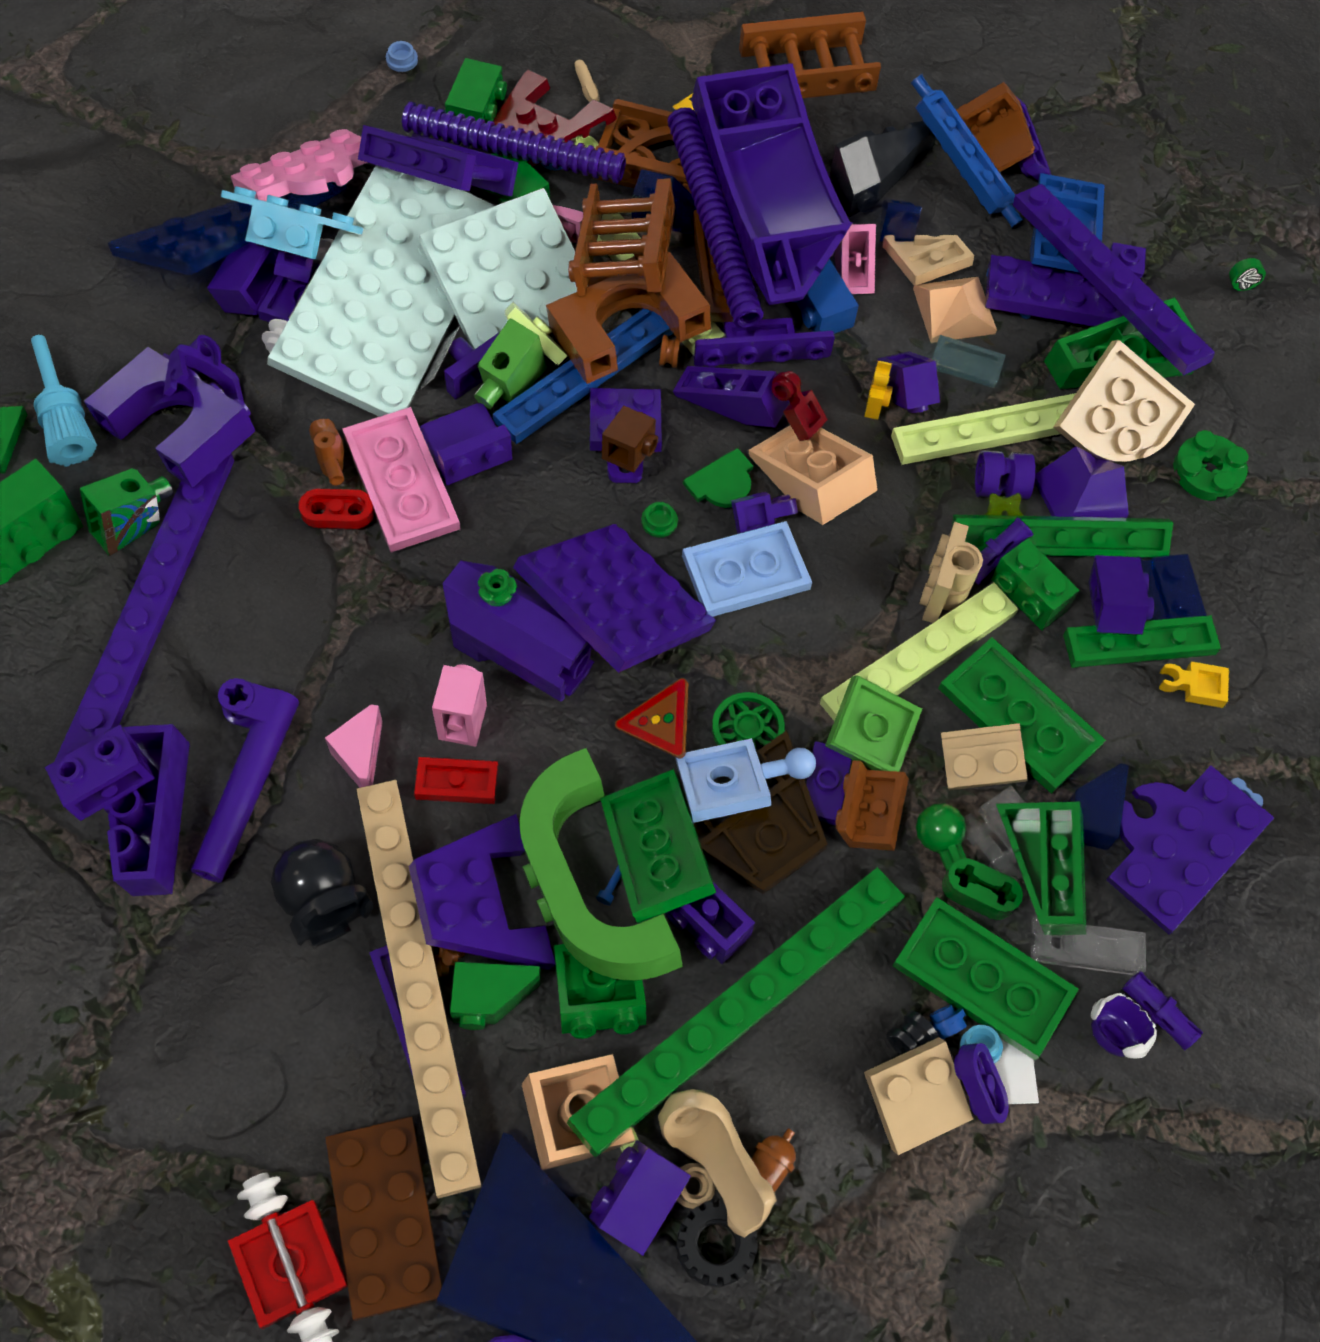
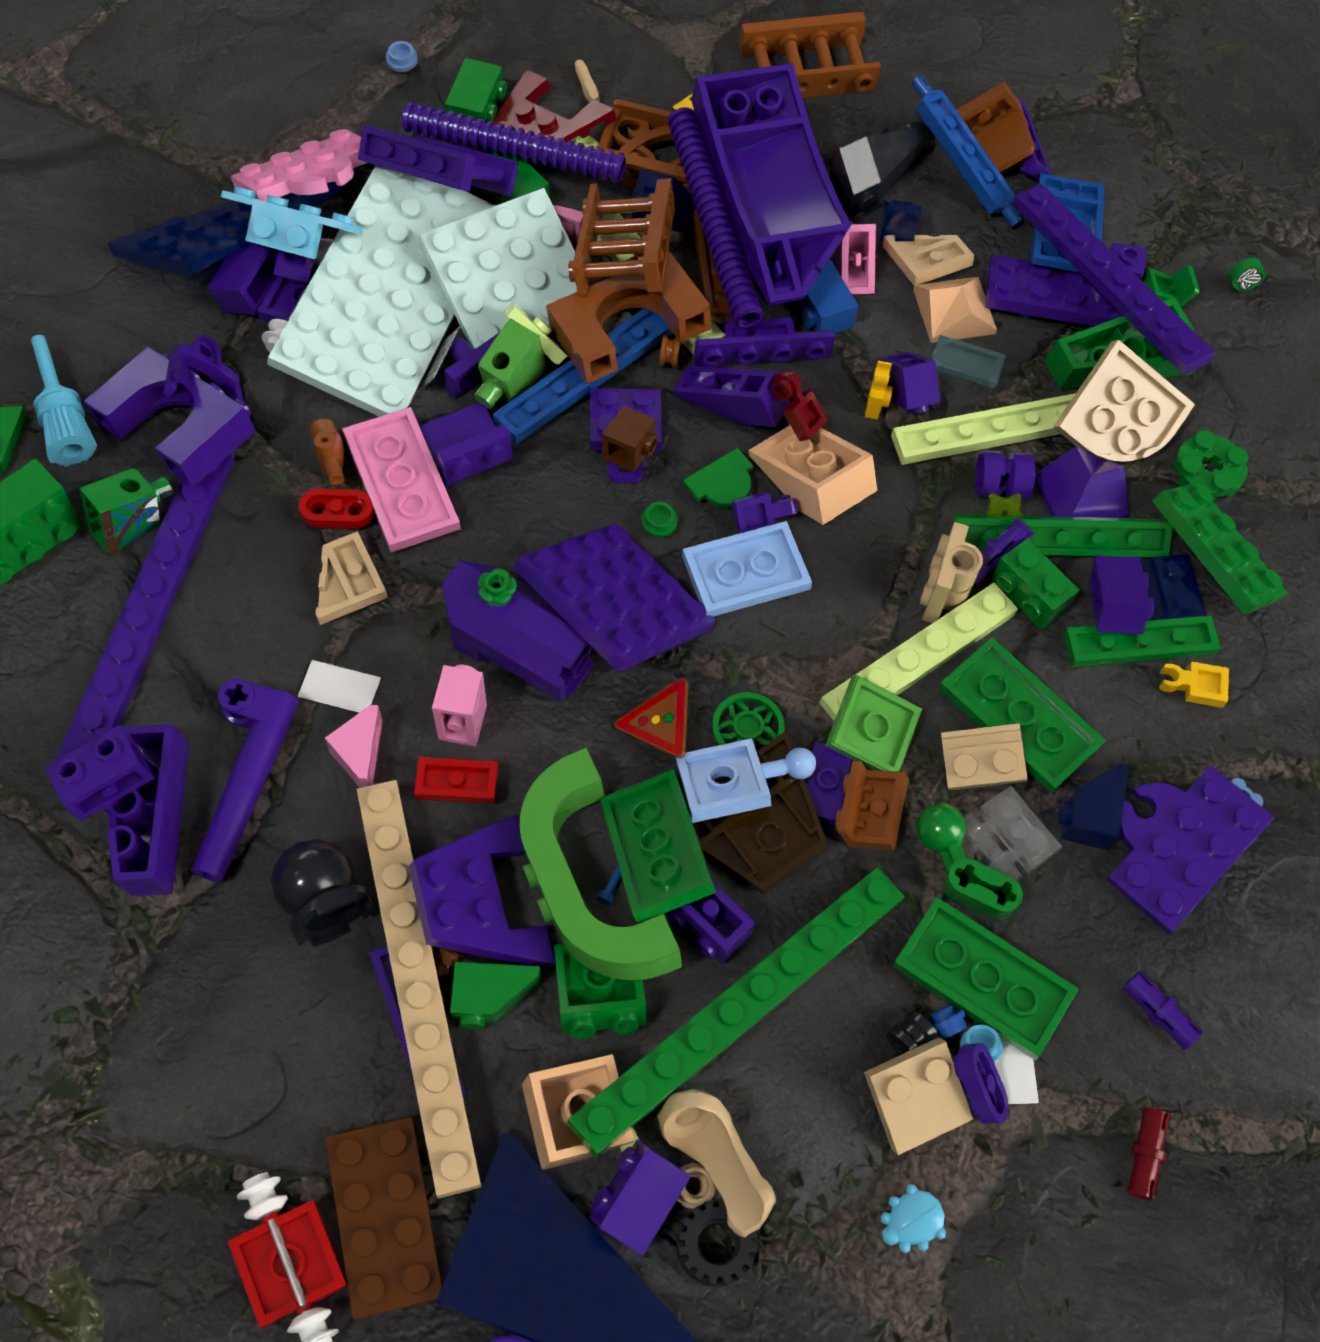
(339, 686): none -> white sticker
(347, 579): none -> tan wing
(775, 1158): dark orange piece -> none
(913, 1220): none -> medium azure piece
(1051, 859): green wedge -> none
(1099, 950): clear plate -> none
(1122, 1027): dark purple hair -> none
(1148, 1154): none -> dark red pin
(1181, 285): none -> green bracket
(1220, 547): none -> green plate

